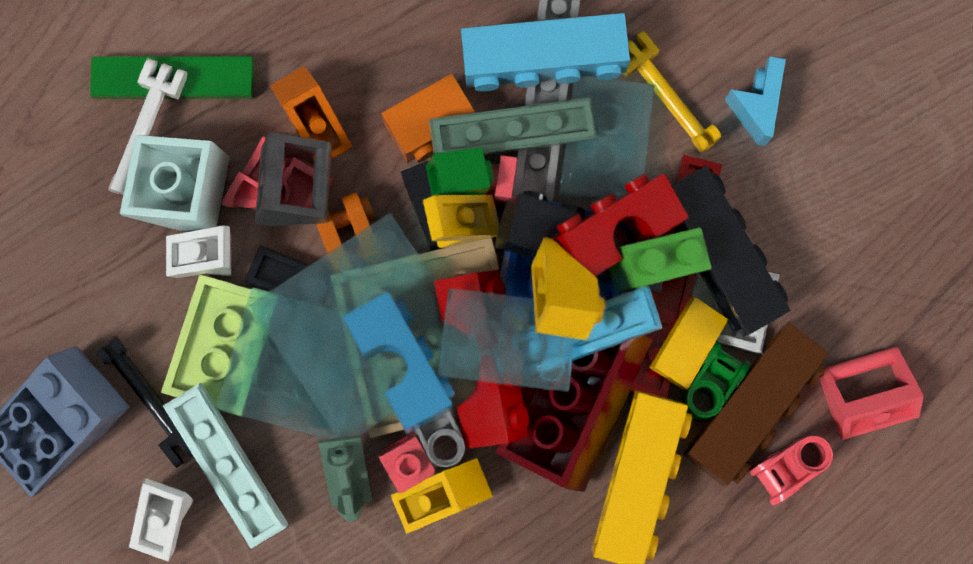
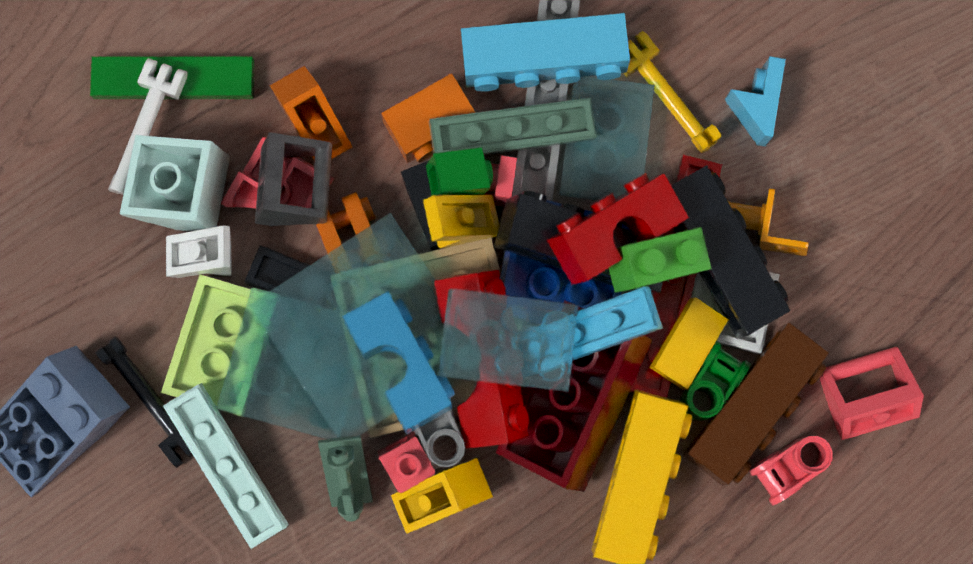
(159, 519): white slope -> none
(564, 294): yellow slope -> none
(759, 219): none -> light orange bracket

